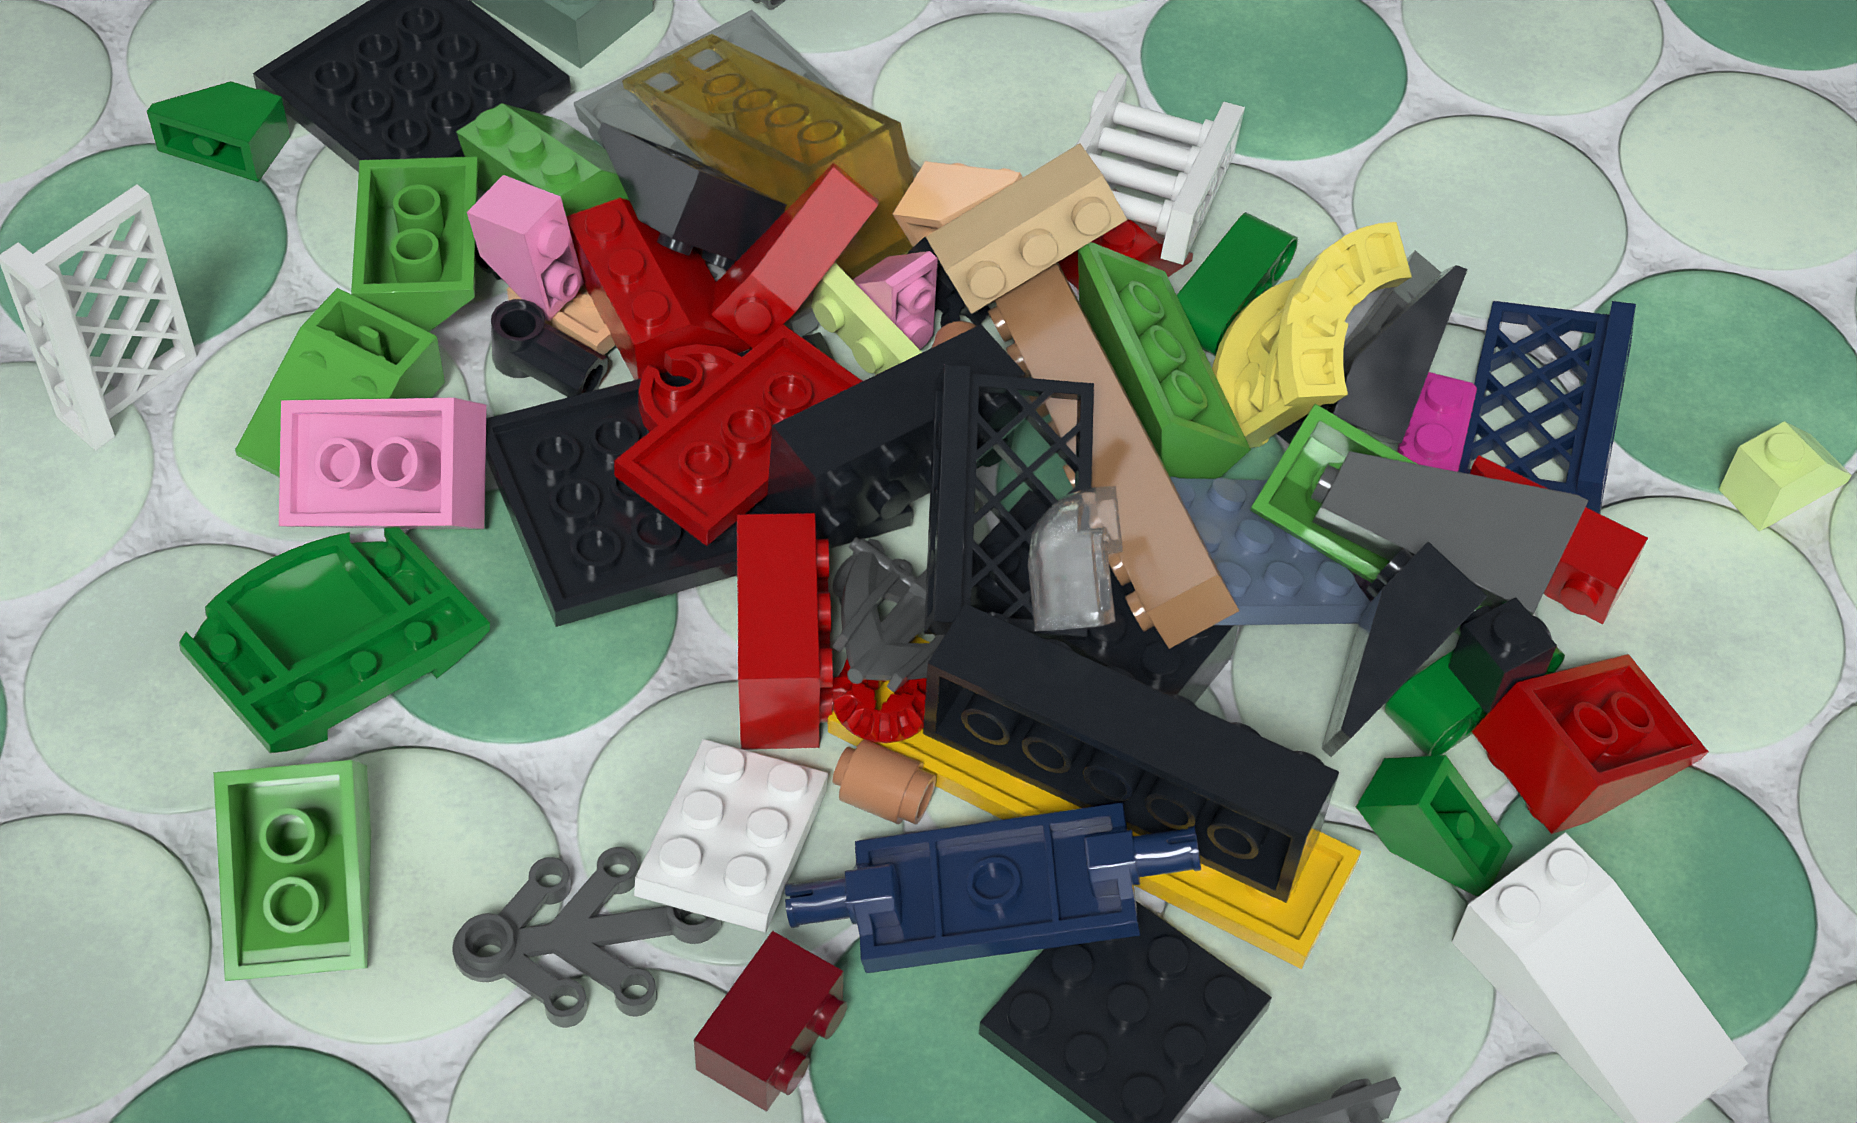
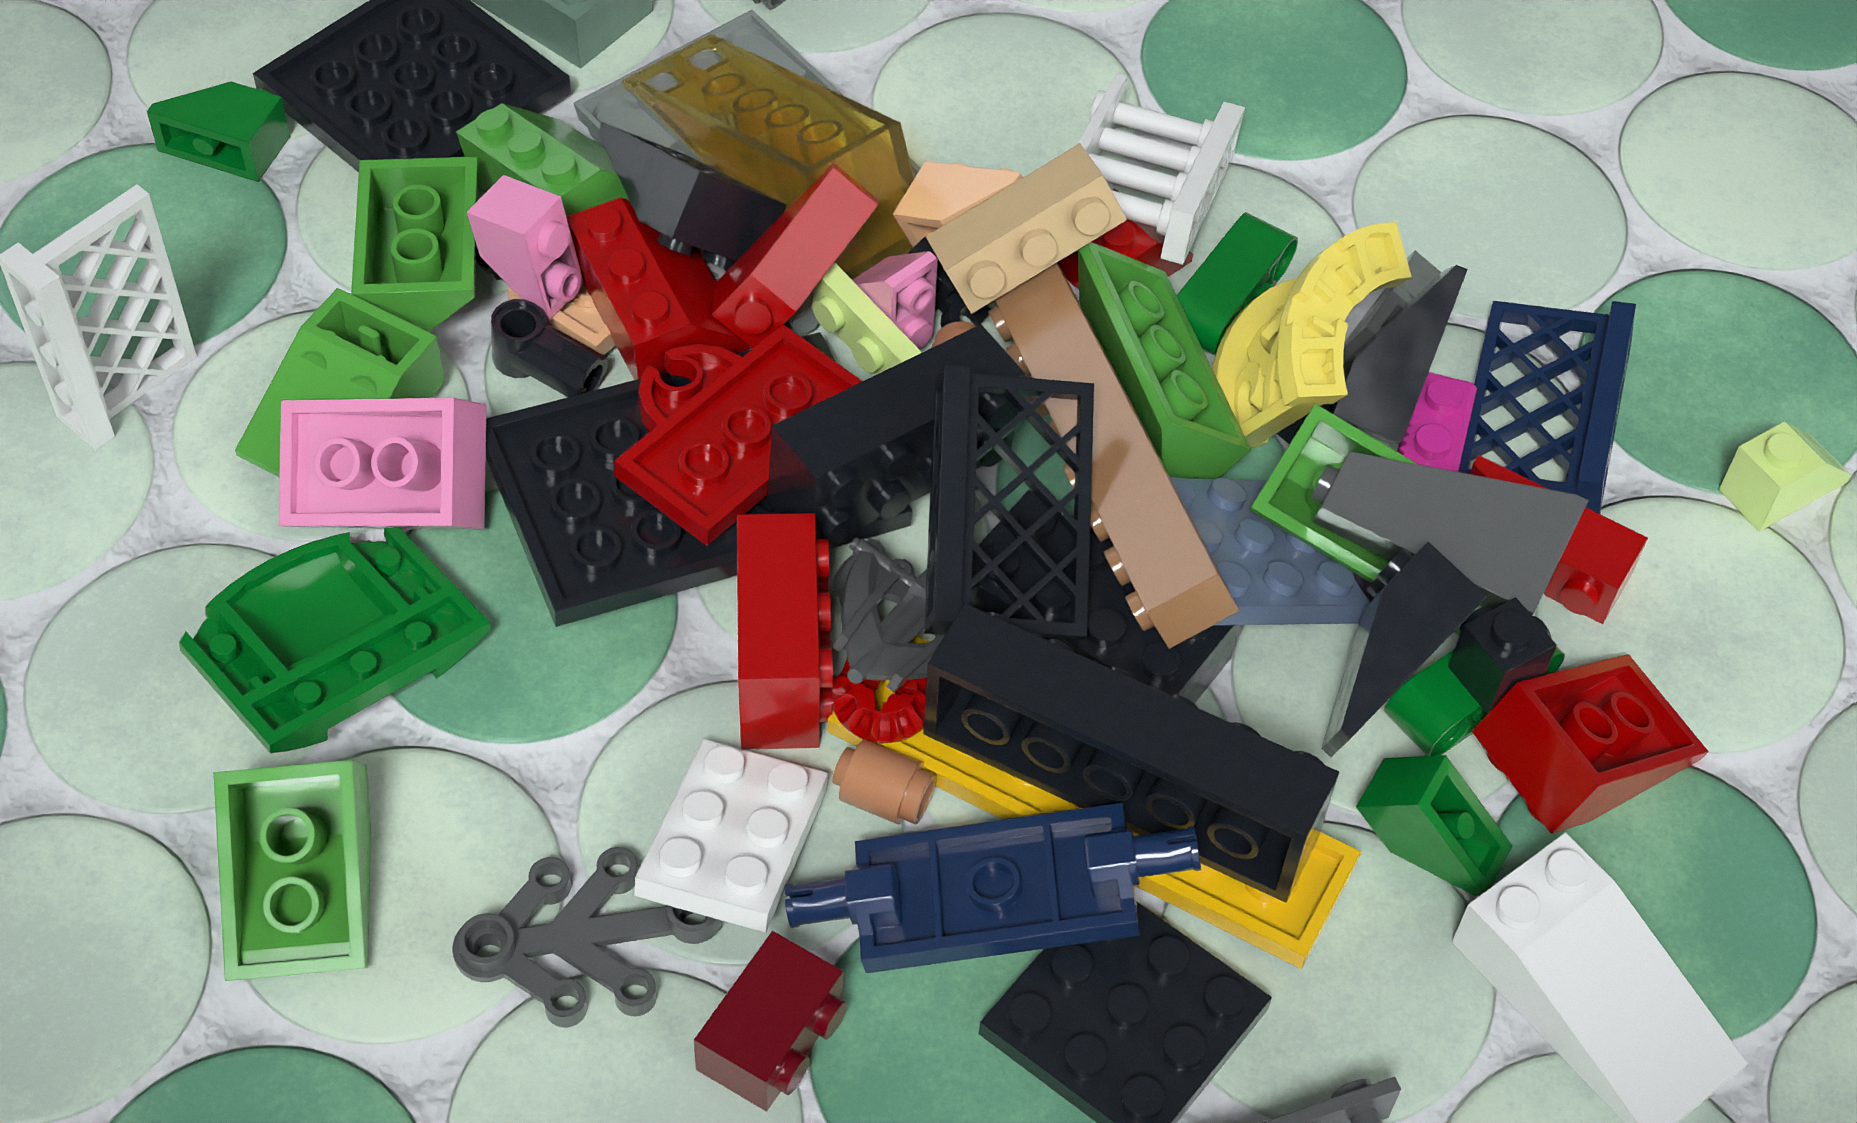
(1071, 560): clear brick -> none

